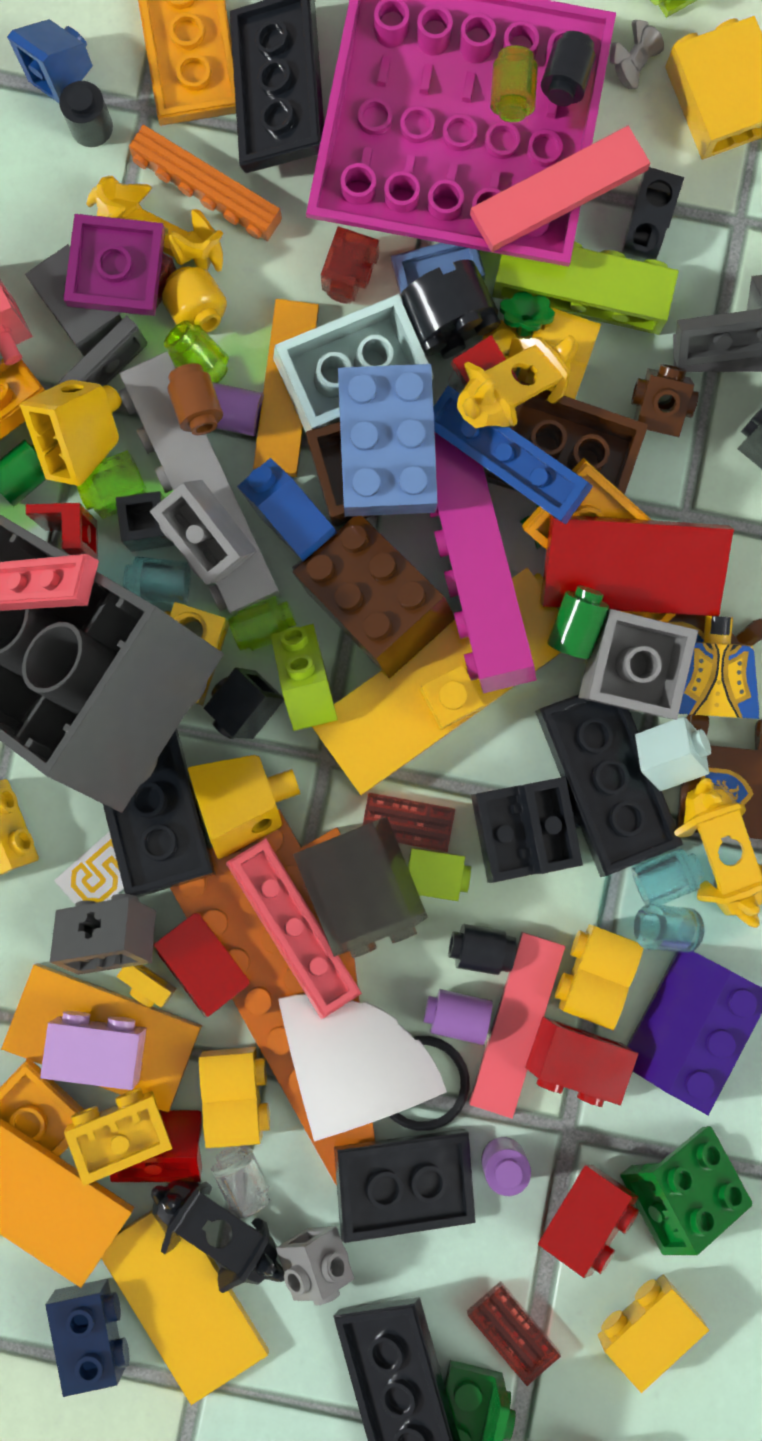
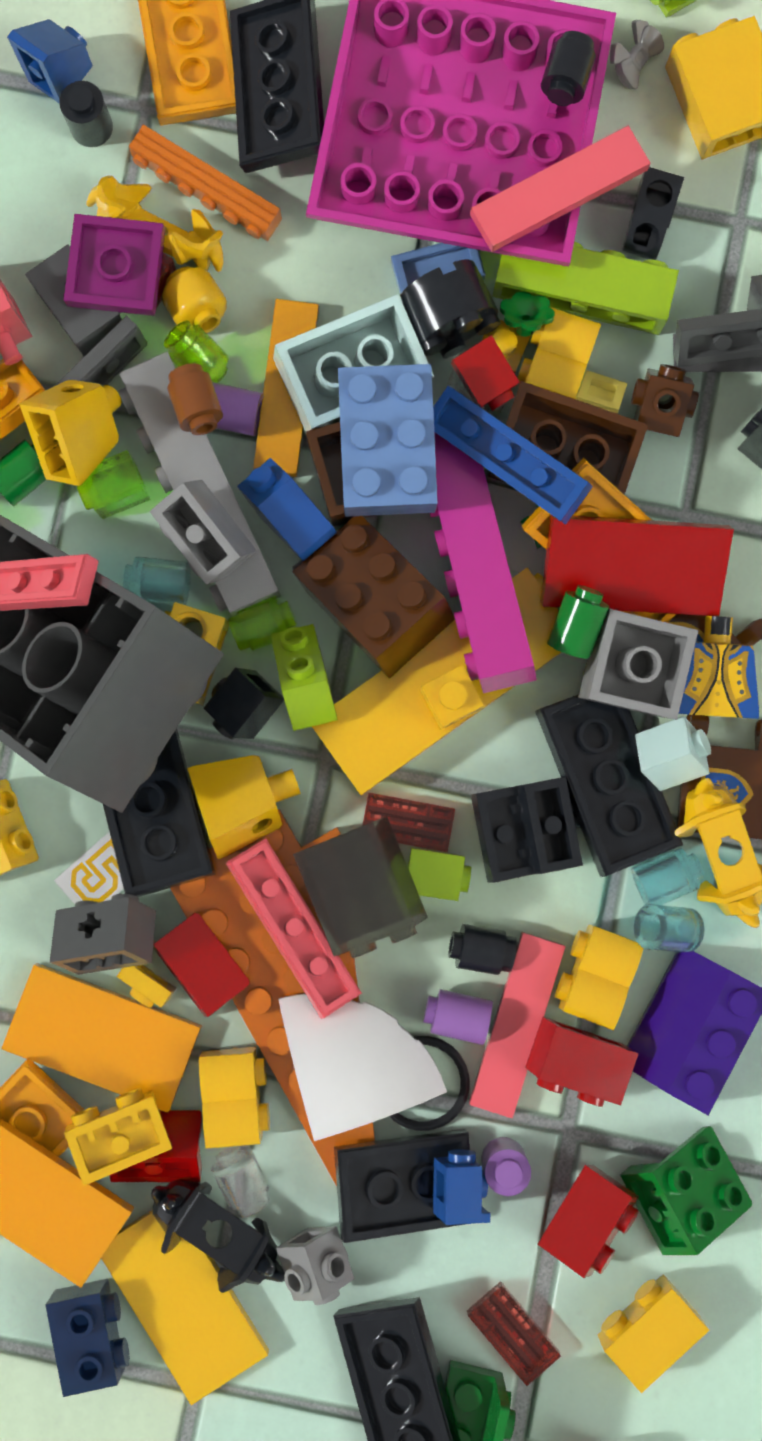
(75, 522): red panel -> none
(93, 1051): lavender brick -> none
(137, 525): black brick -> none
(348, 264): clear red brick -> none
(459, 1189): none -> blue brick
(495, 394): yellow piece -> none
(514, 83): clear neon green brick -> none
(601, 391): none -> light yellow plate

